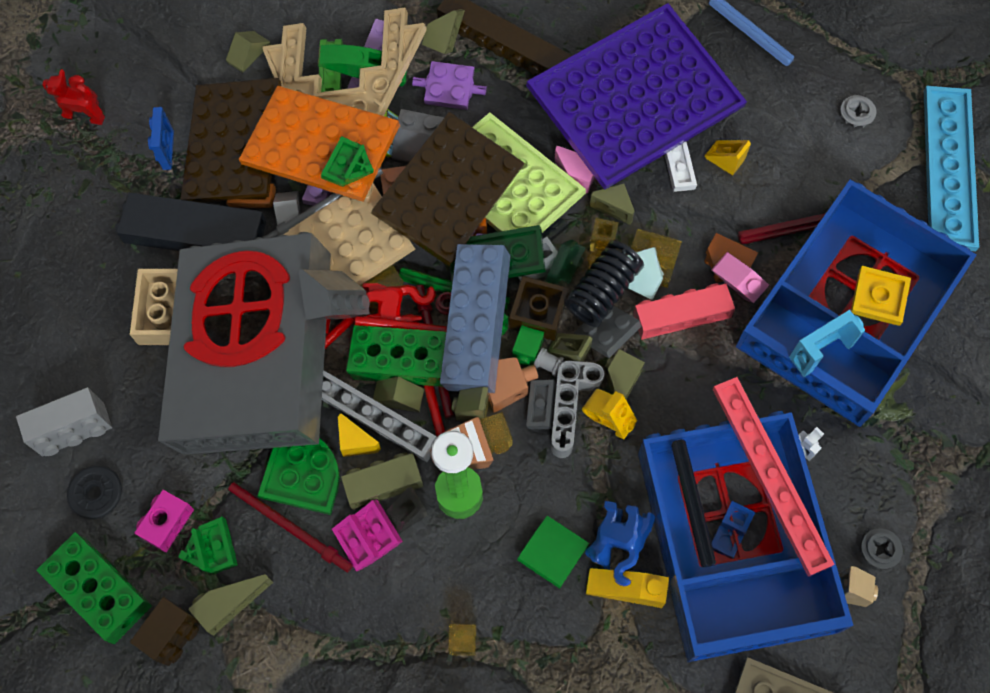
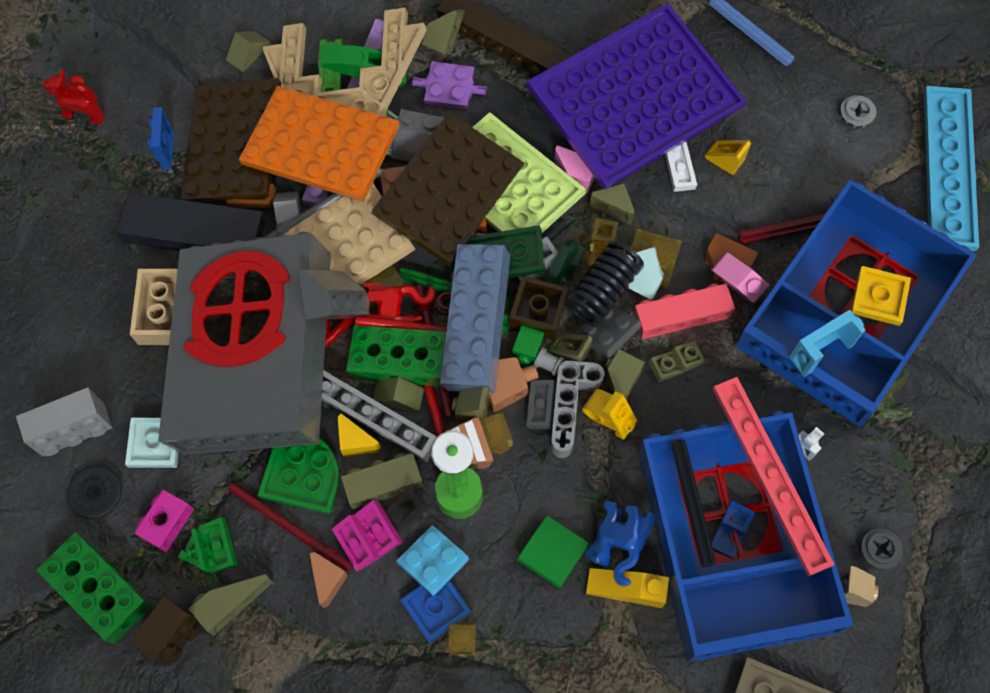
(145, 449): none -> light aqua plate
(327, 578): none -> nougat slope
(347, 163): green slope -> none
(432, 560): none -> medium azure plate
(435, 612): none -> blue tile
(676, 362): none -> olive slope

